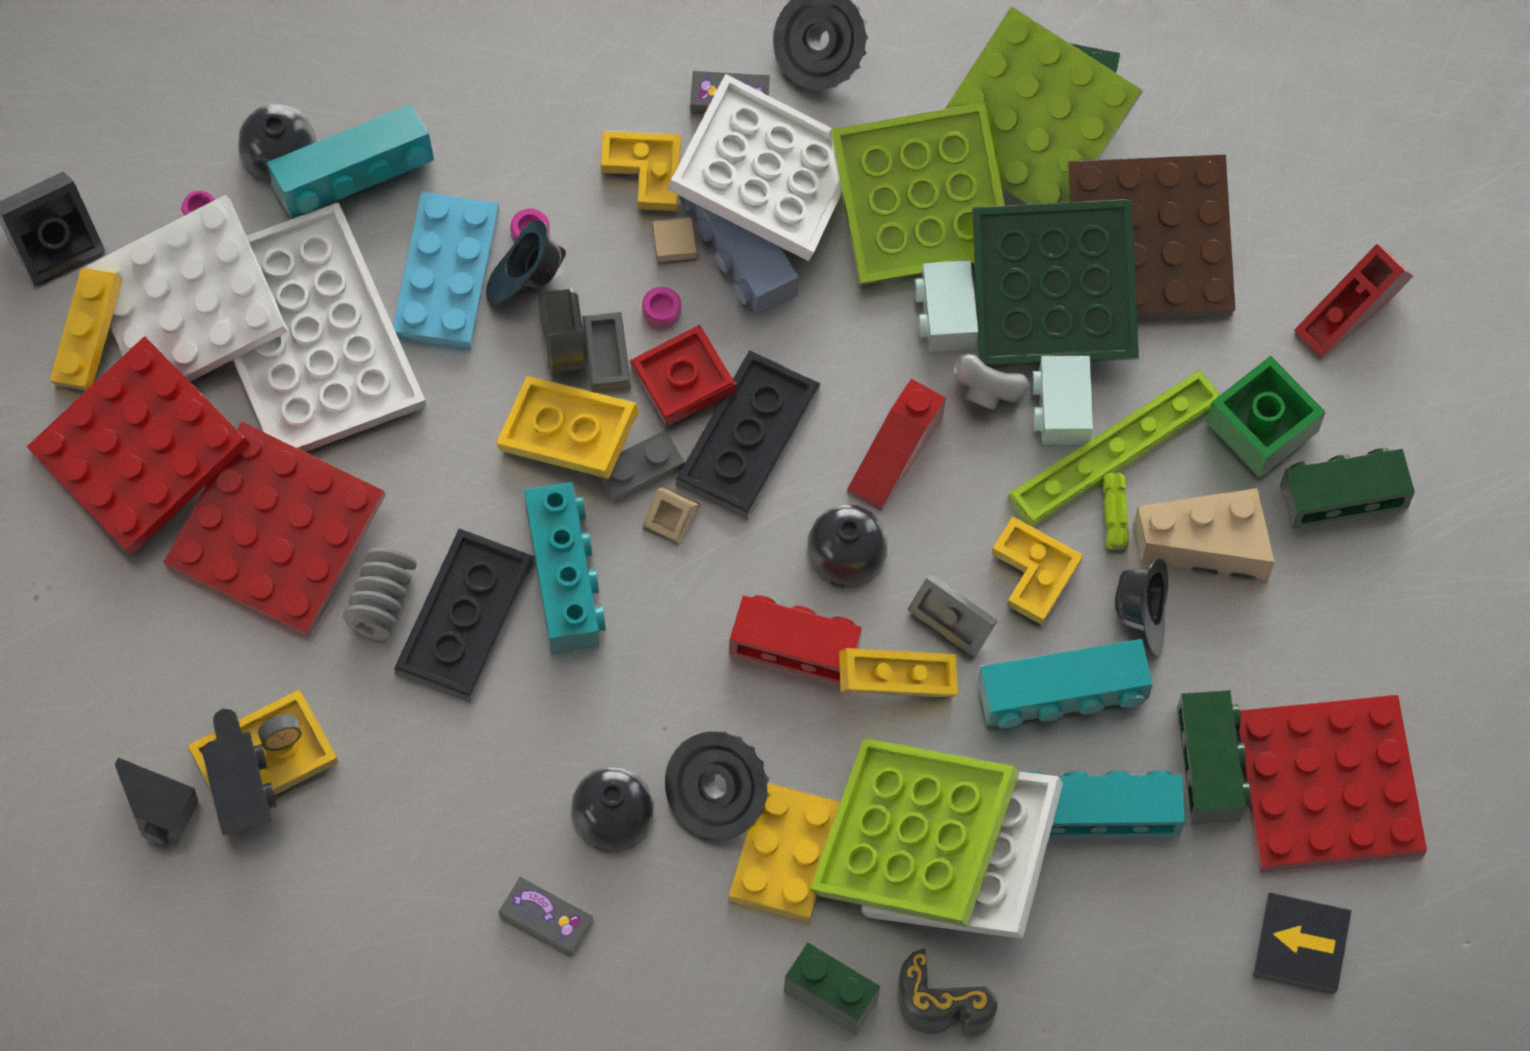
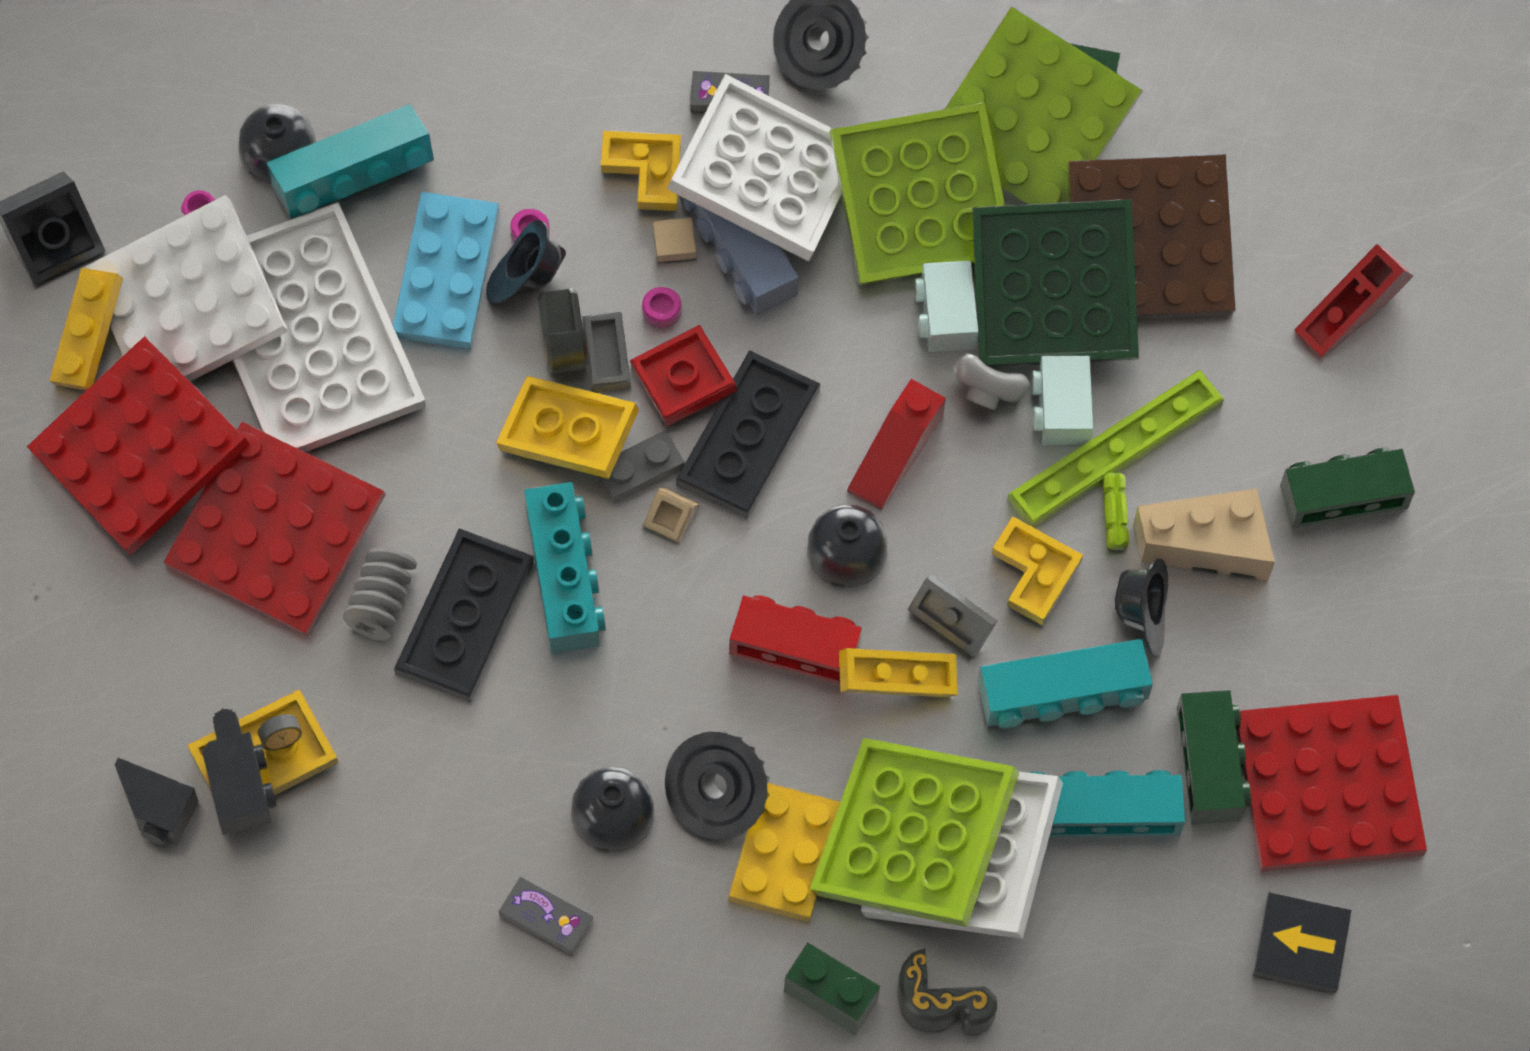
(1265, 416): green brick -> none

